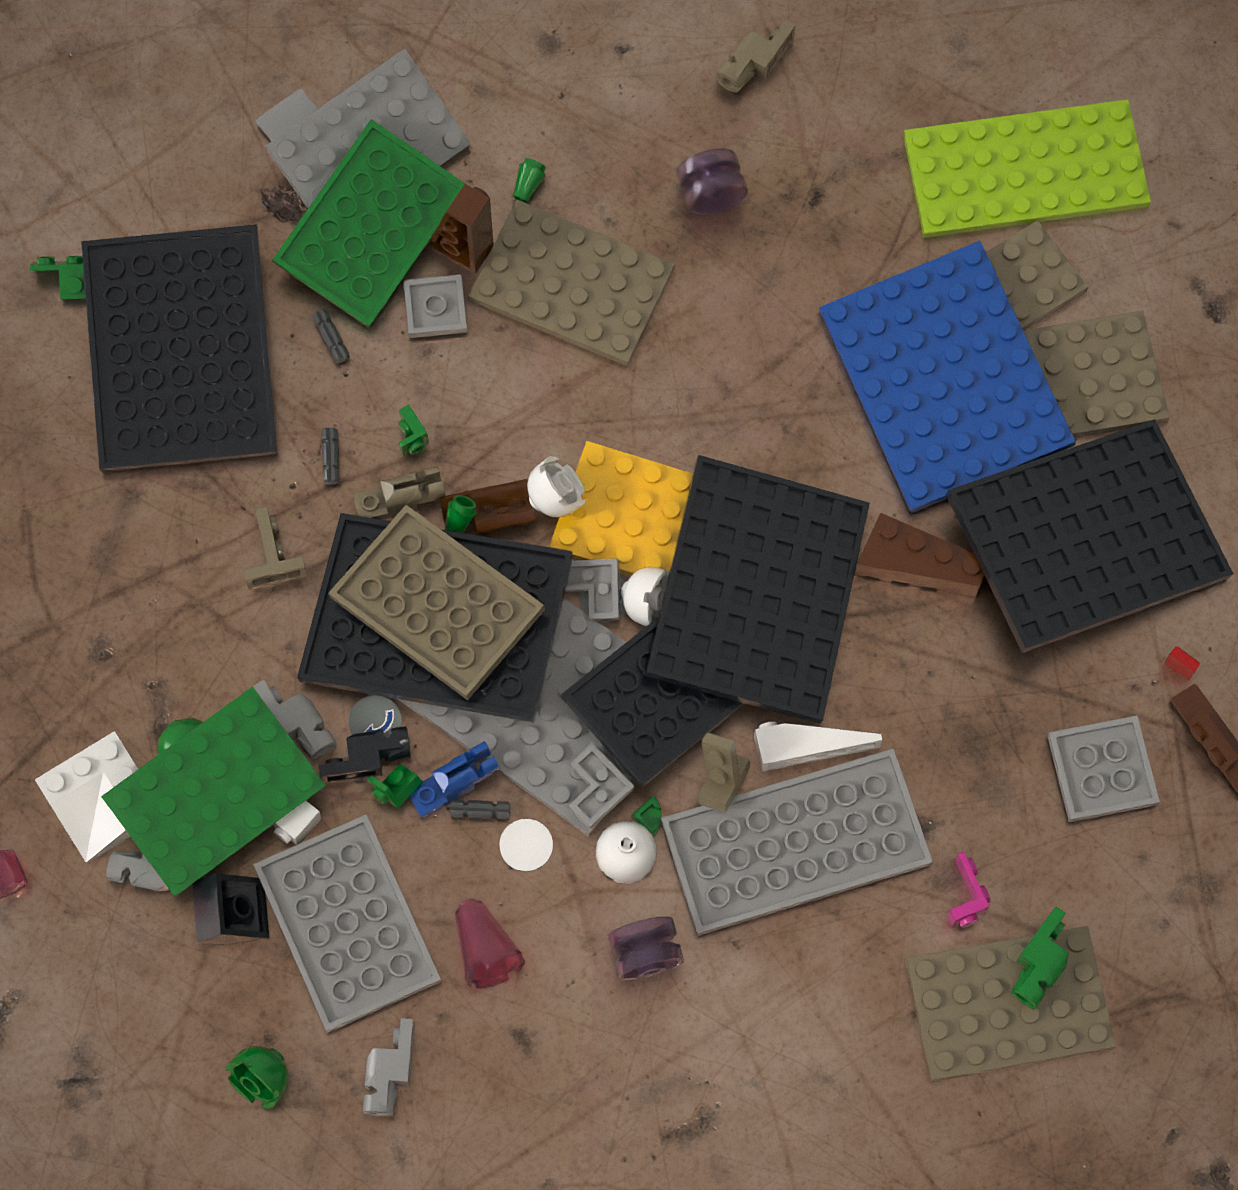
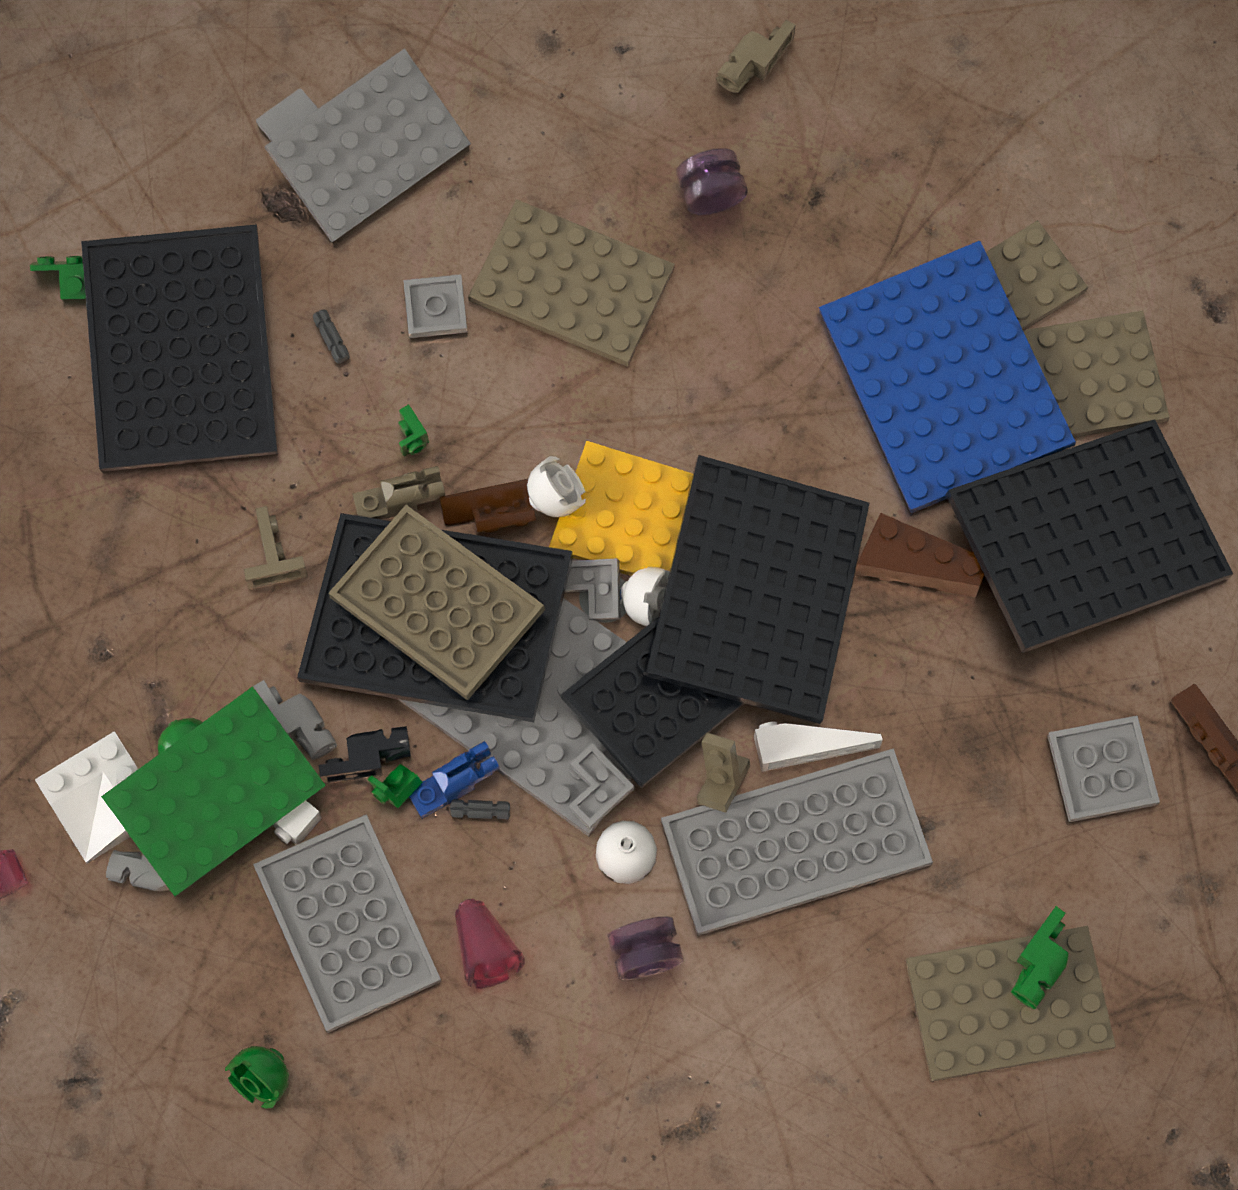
(230, 909): black slope -> none
(330, 456): dark grey axle -> none
(369, 223): green plate -> none
(374, 714): light grey sticker -> none
(387, 1070): light grey plate -> none
(460, 513): green cone -> none
(465, 229): reddish brown wedge -> none
(526, 845): white sticker -> none
(528, 179): green cone -> none
(649, 815): green tile -> none
(968, 912): dark pink bracket -> none
(1026, 168): lime plate -> none
(1182, 662): red tile -> none

